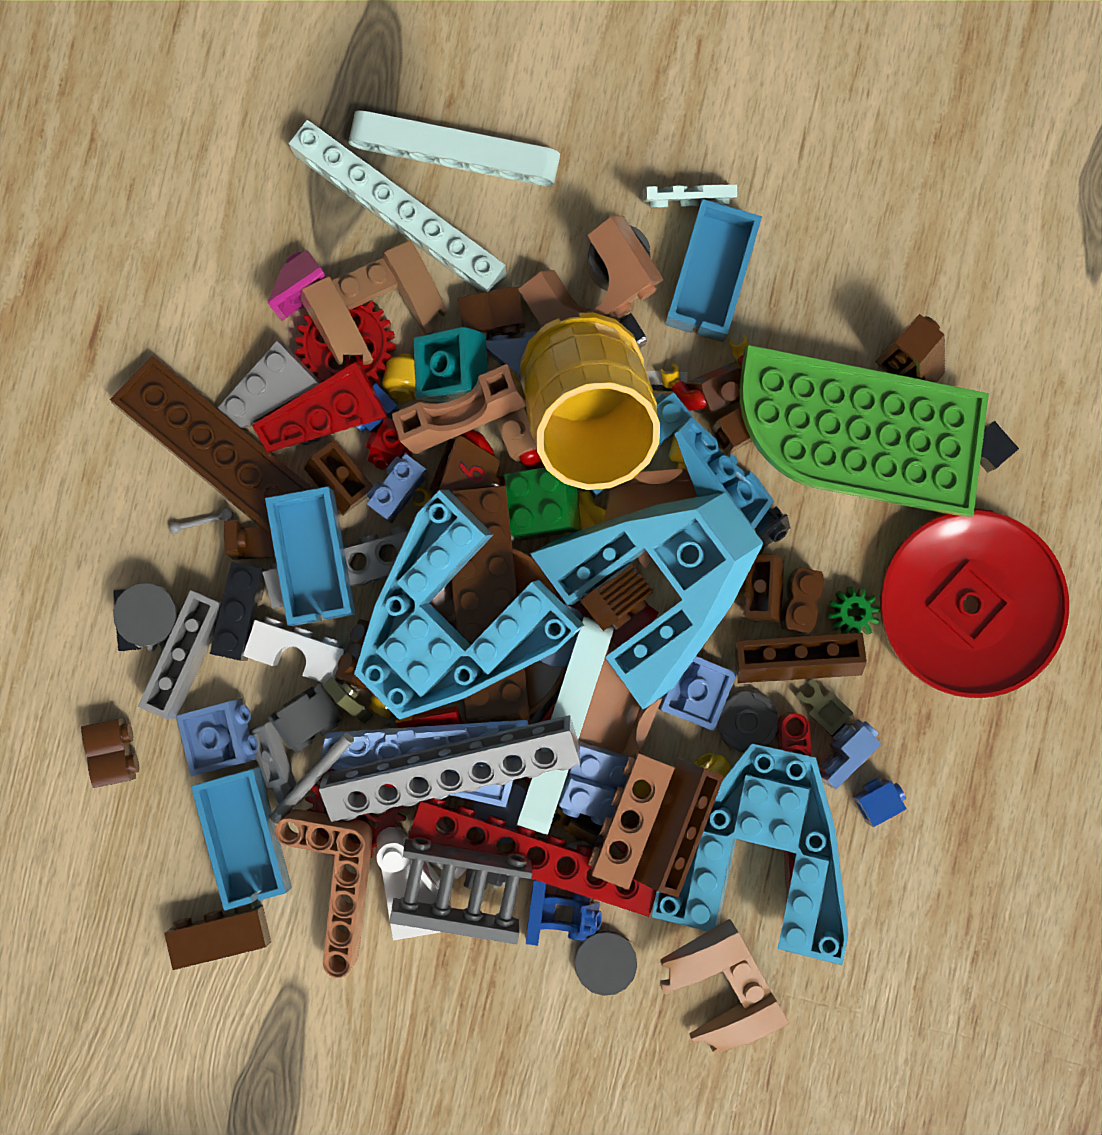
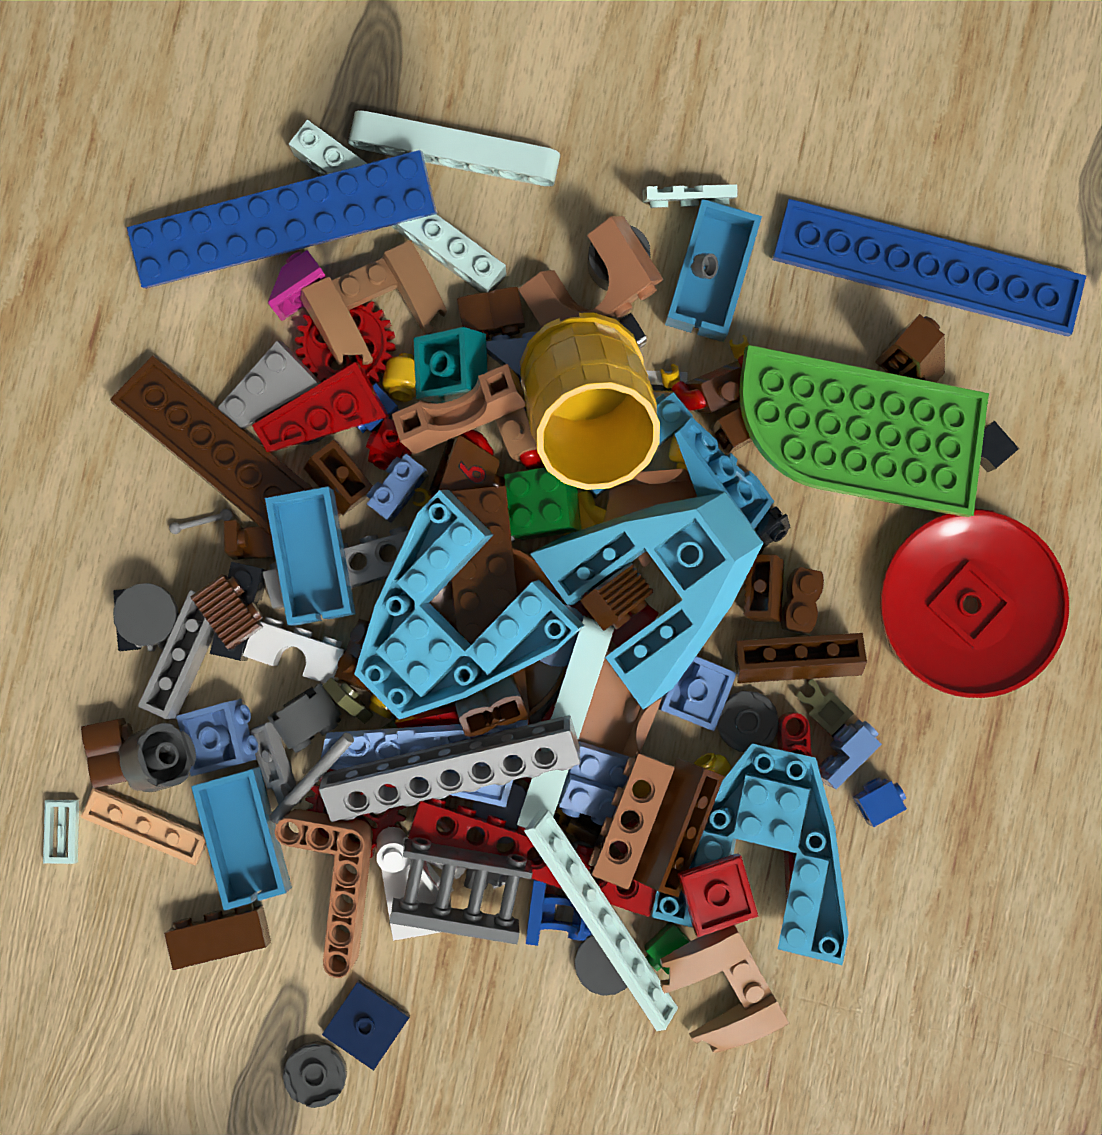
(62, 805): none -> light aqua tile
(144, 826): none -> light nougat tile
(157, 758): none -> dark grey brick
(228, 611): none -> reddish brown brick
(282, 219): none -> blue plate
(315, 1074): none -> dark grey tile
(366, 1025): none -> dark blue plate
(491, 707): none -> brick
(601, 918): none -> light aqua tile
(663, 943): none -> green brick
(705, 260): none -> dark grey hinge
(718, 894): none -> red plate
(858, 602): green gear -> none
(929, 267): none -> blue plate

